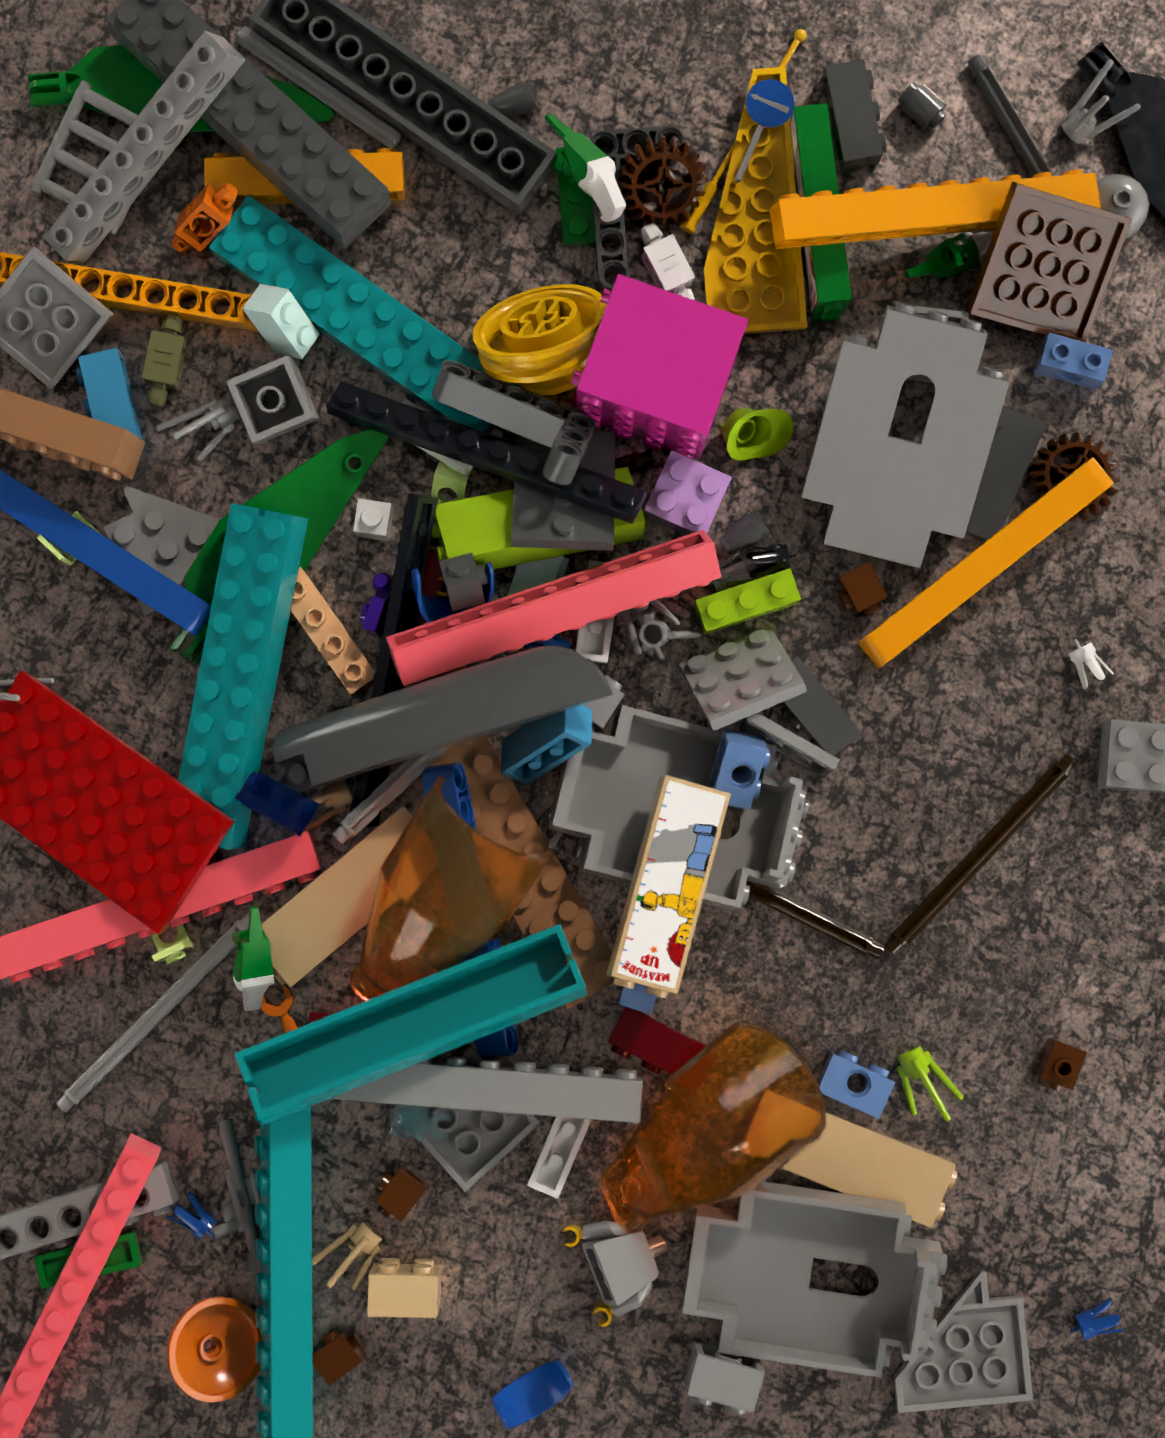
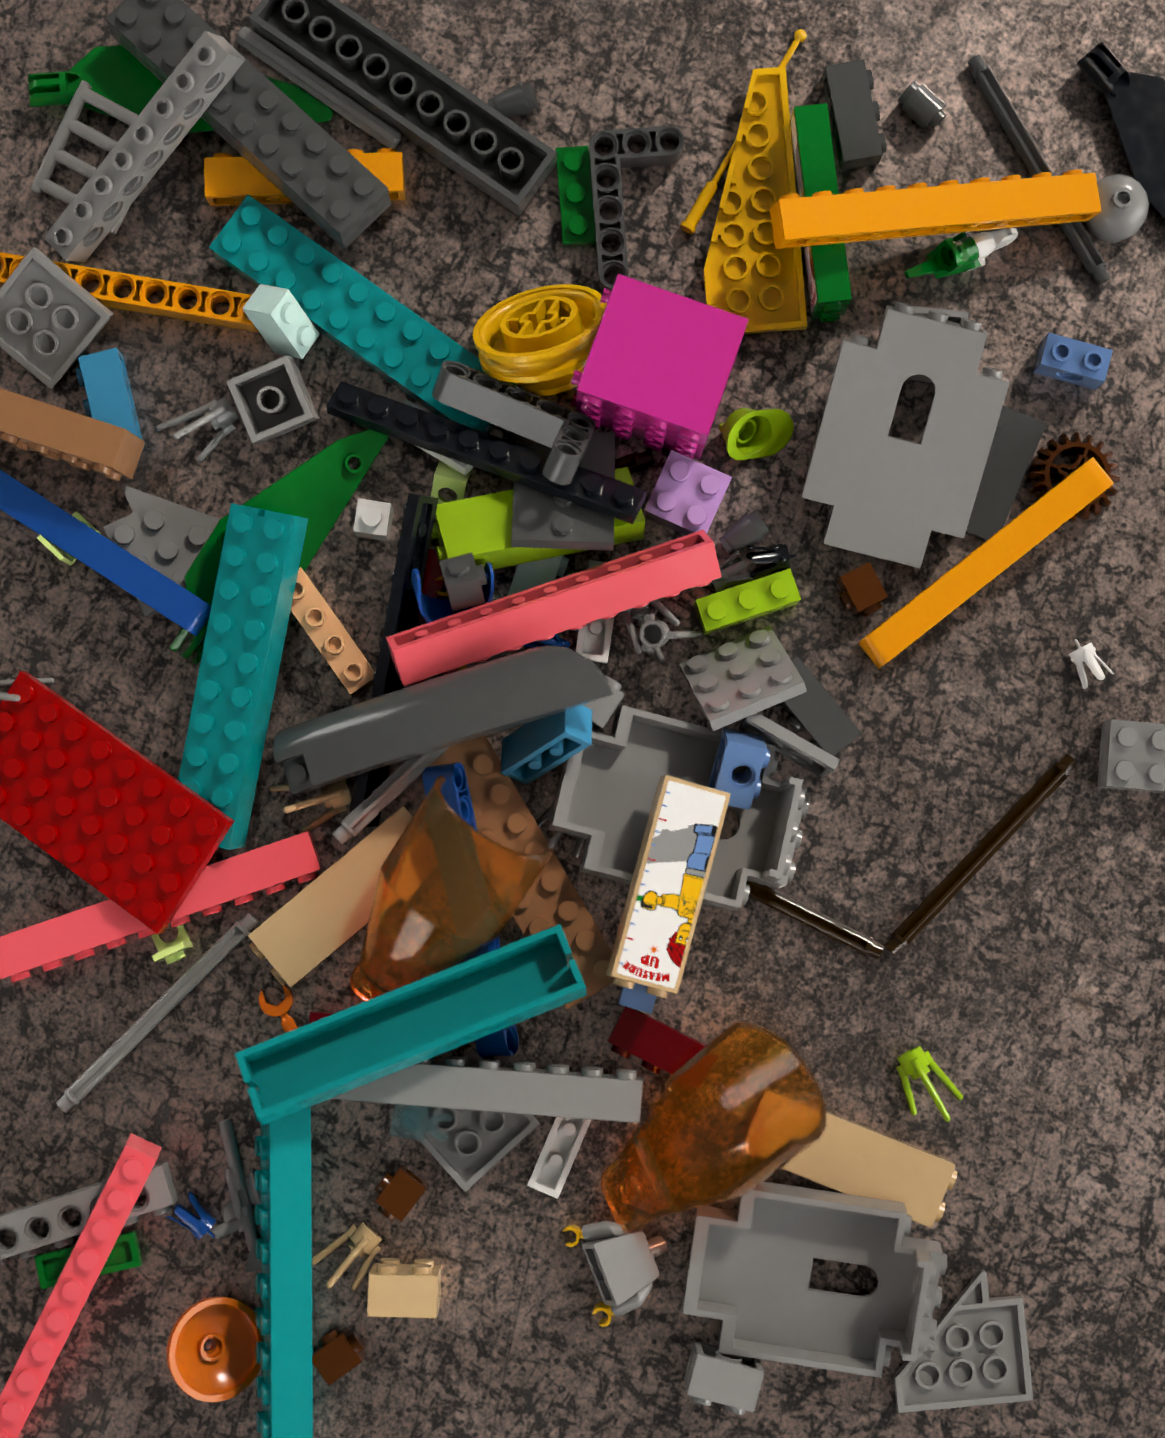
(164, 360): olive piece -> none
(211, 202): orange piece -> none
(253, 962): green animal -> none
(277, 802): clear blue hinge -> none
(373, 613): dark purple plate -> none
(532, 1394): blue piece -> none
(590, 169): animal -> none
(649, 180): reddish brown gear -> none
(666, 262): white piece -> none
(769, 106): blue piece -> none
(869, 1098): medium blue brick -> none
(1048, 263): plate -> none
(1060, 1065): reddish brown brick -> none
(1082, 122): light grey plant -> none
(1091, 1327): blue piece -> none

